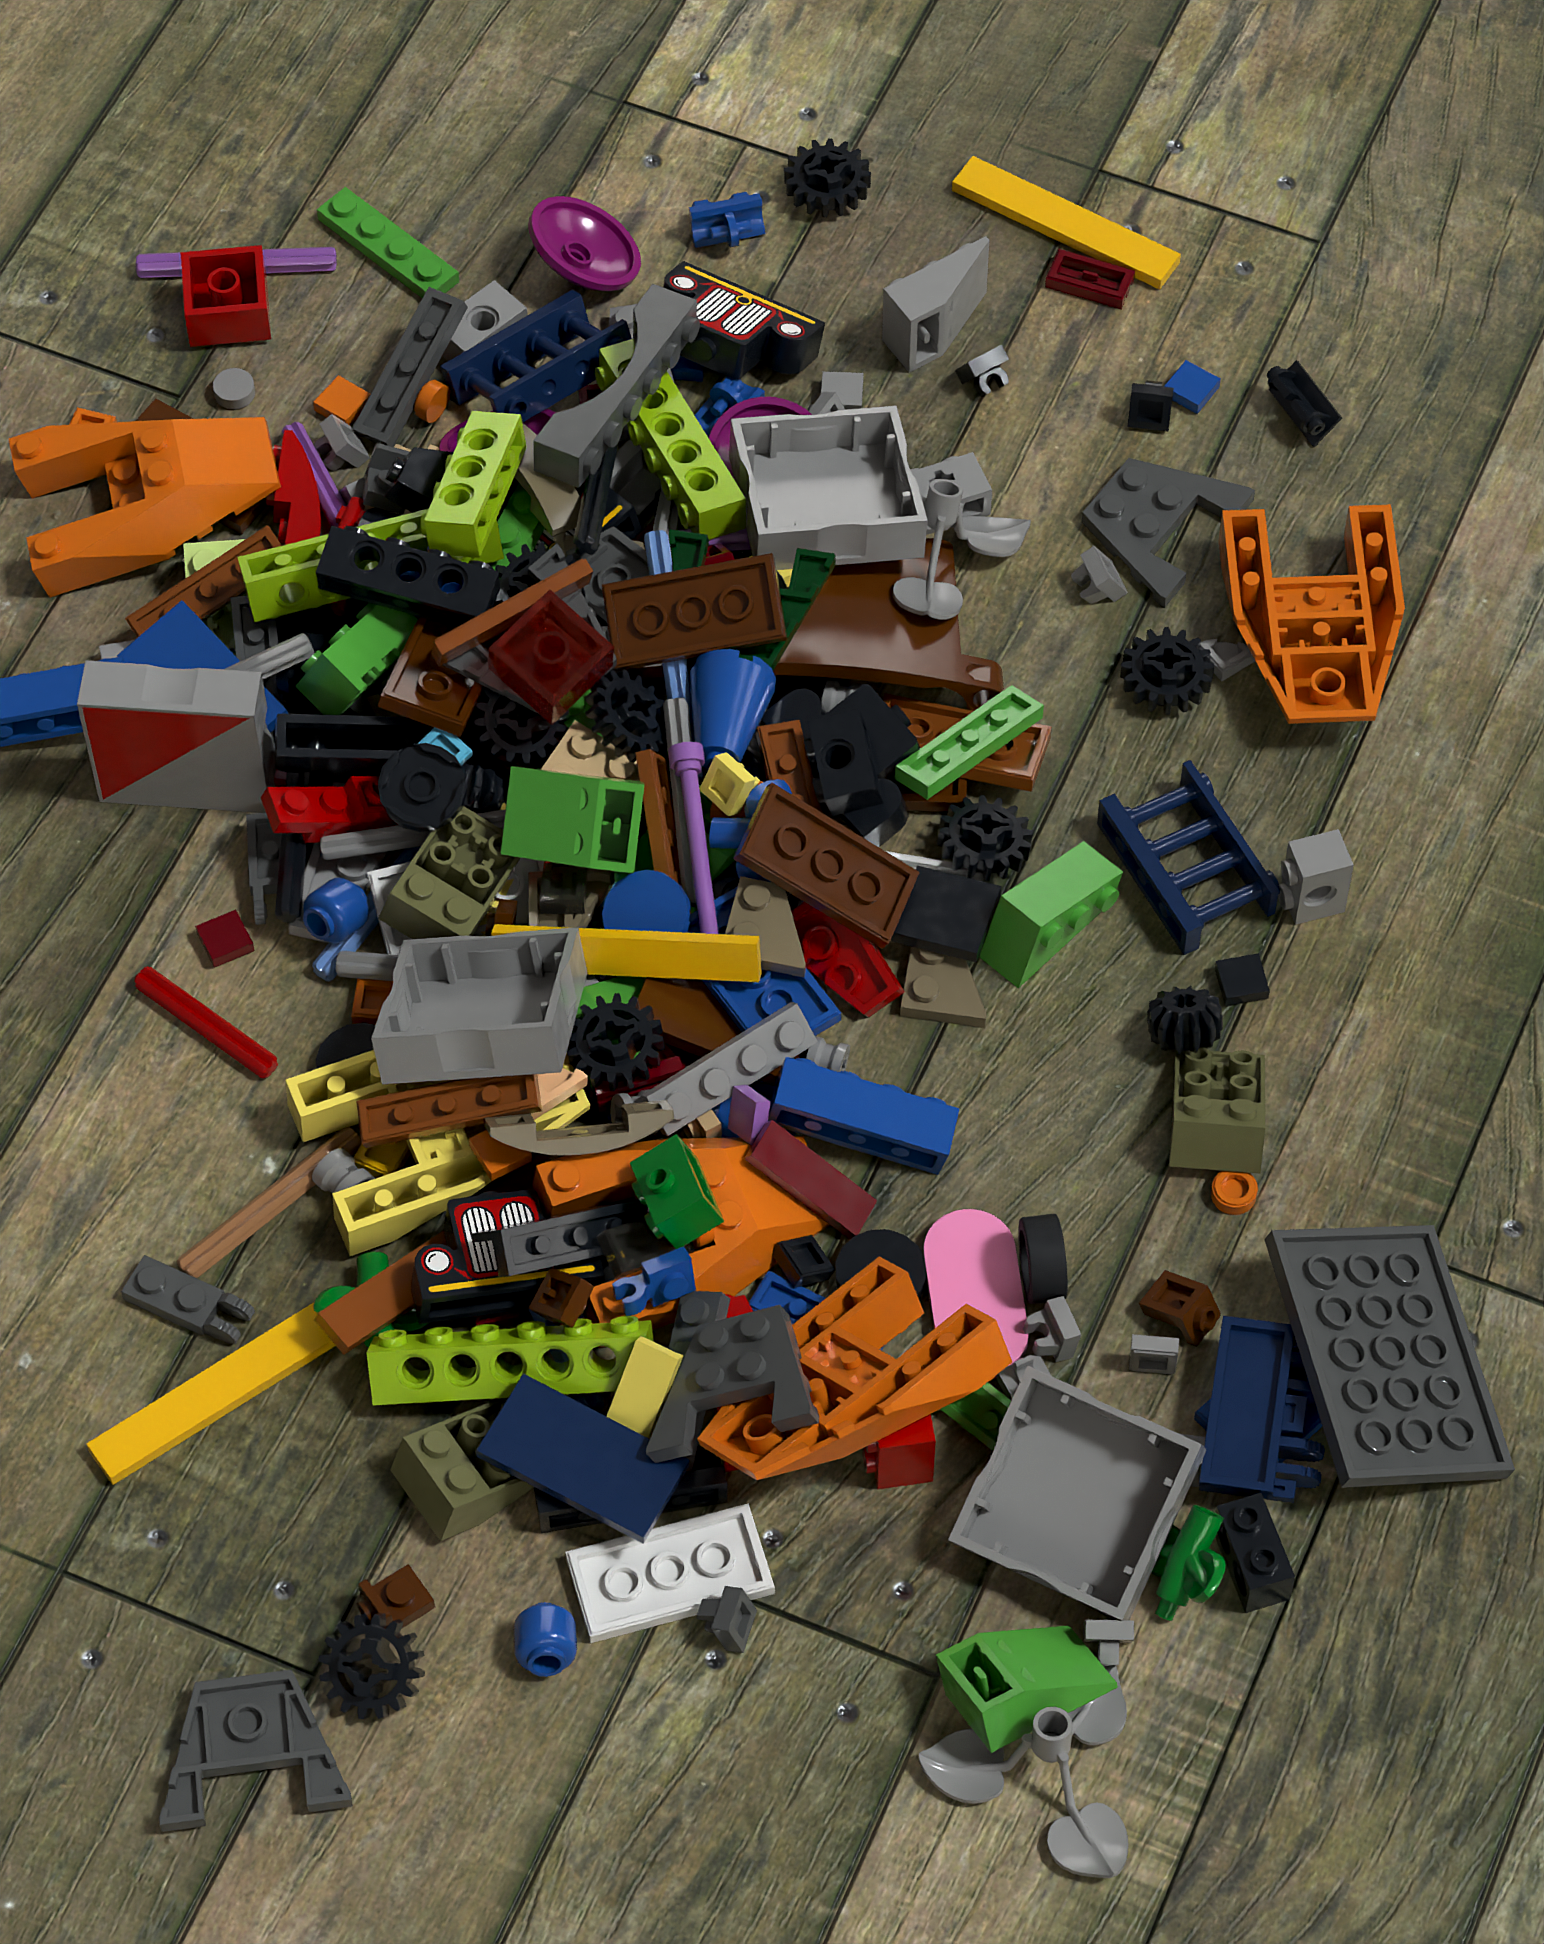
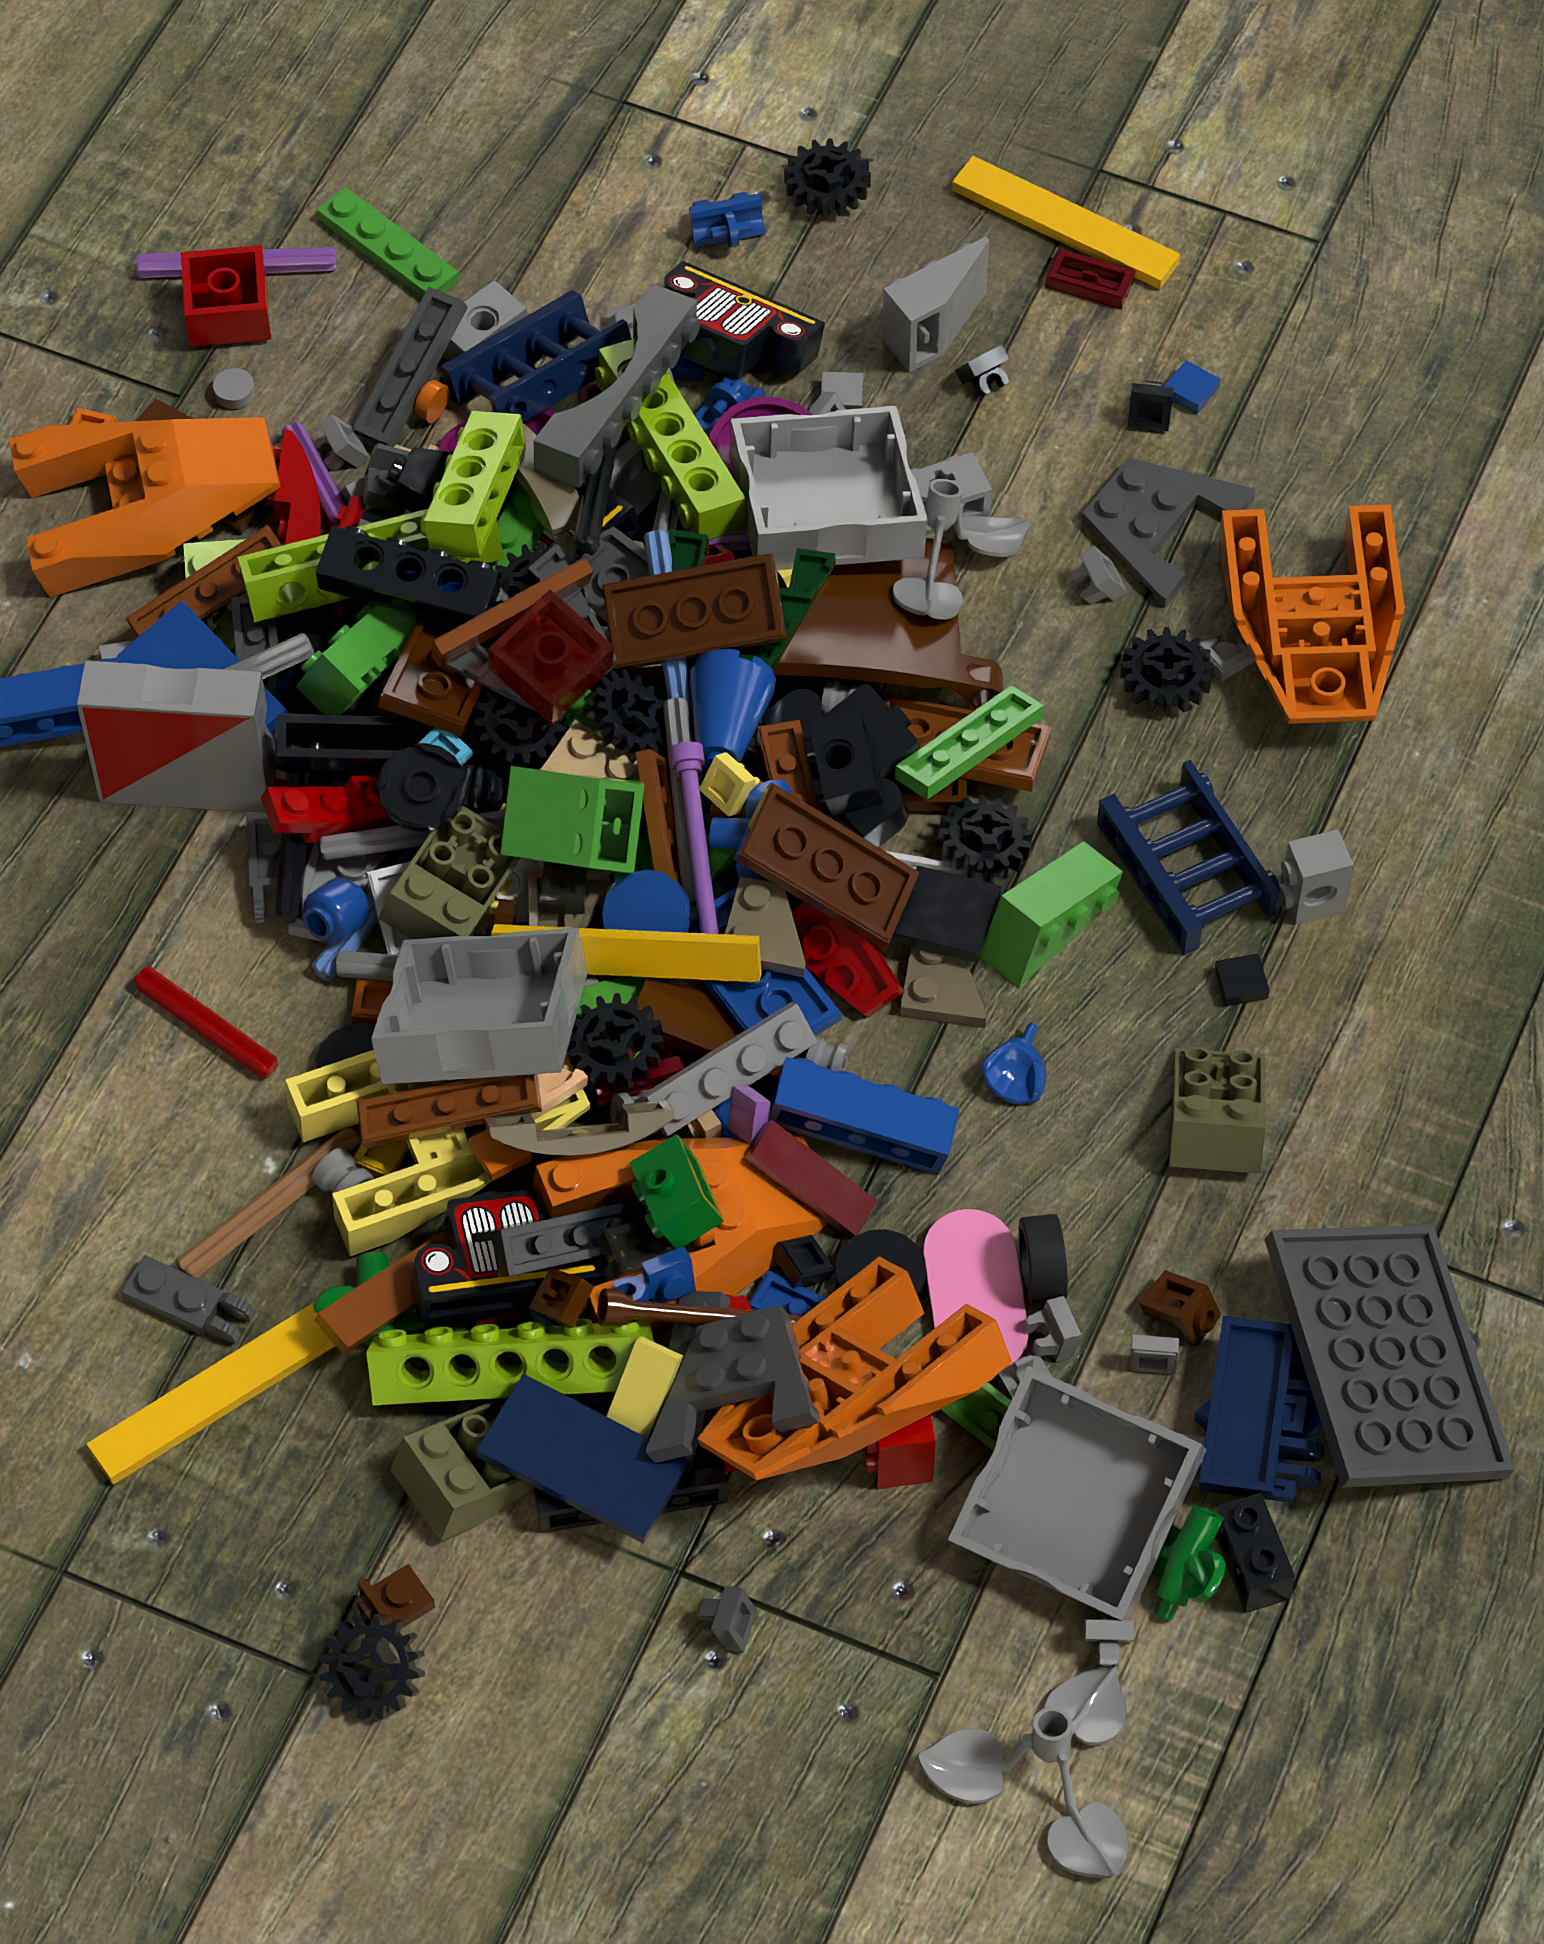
(224, 938): dark red tile -> none
(247, 1728): dark grey wing -> none
(342, 400): orange tile -> none
(545, 1639): blue head -> none
(584, 244): magenta dish -> none
(617, 1308): none -> reddish brown piece
(649, 1584): white tile -> none
(1013, 1674): bright green slope -> none
(1016, 1069): none -> blue piece
(1185, 1019): black gear -> none
(1234, 1192): orange tile -> none
(1303, 401): black hinge -> none

